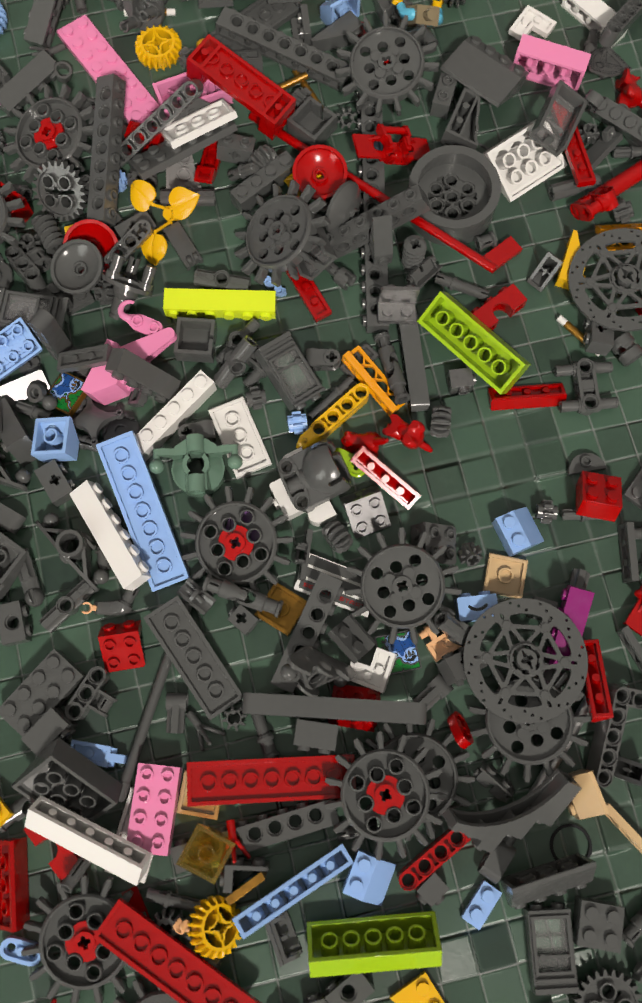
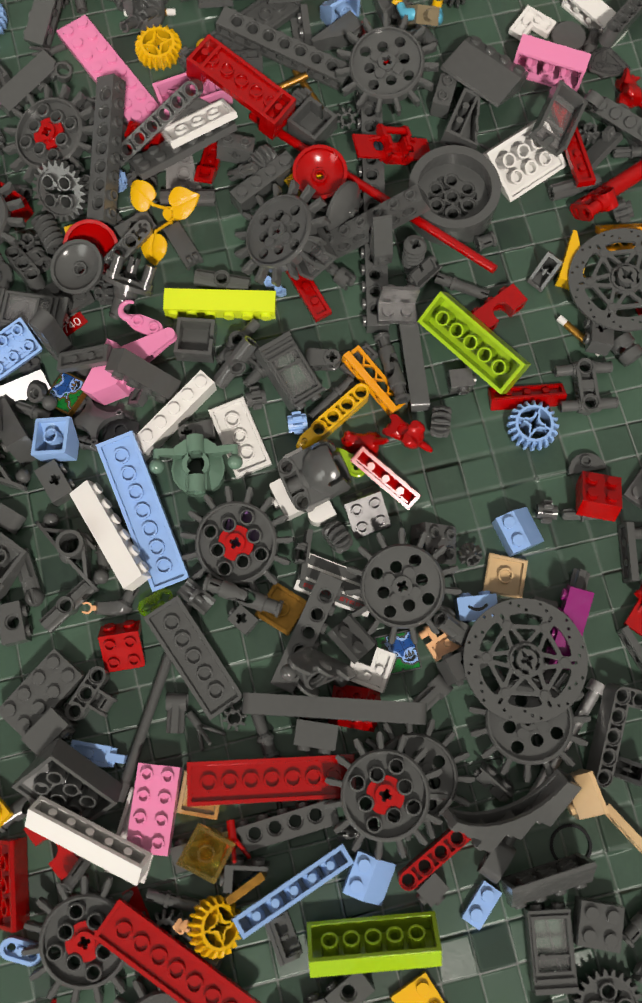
(75, 323): none -> red sticker
(153, 599): none -> clear neon green beam
(460, 730): red beam -> none
(504, 252): red tile -> none
(548, 429): none -> light blue gear
(569, 35): none -> dark grey tile
(596, 684): red slope -> none

